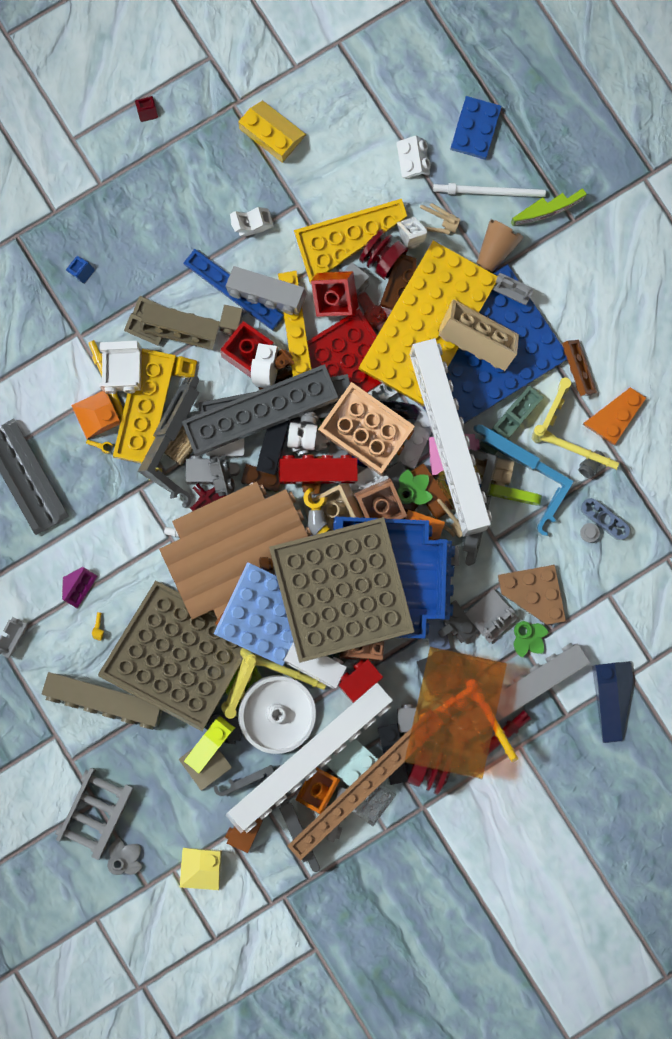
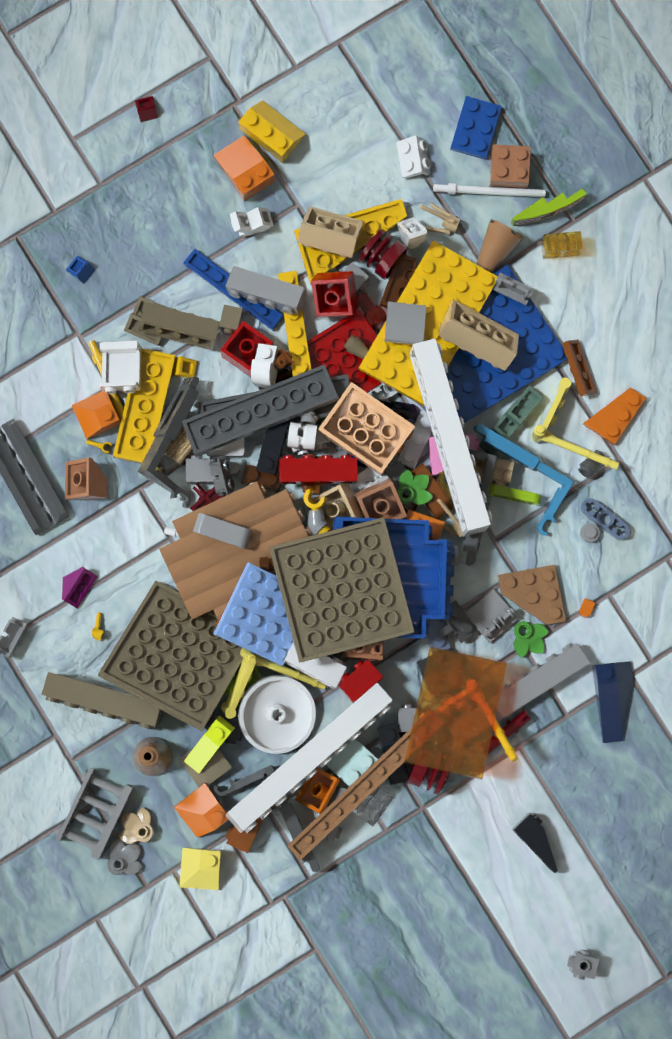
(84, 480): none -> nougat slope
(134, 824): none -> tan plate
(160, 757): none -> medium nougat cone
(202, 811): none -> orange slope
(222, 530): none -> light grey beam
(245, 167): none -> orange slope
(330, 232): none -> tan slope
(356, 347): none -> dark tan cone
(405, 323): none -> light grey slope
(509, 166): none -> nougat brick
(534, 836): none -> black slope
(561, 244): none -> clear yellow brick
(586, 608): none -> orange piece
(590, 964): none -> light grey brick

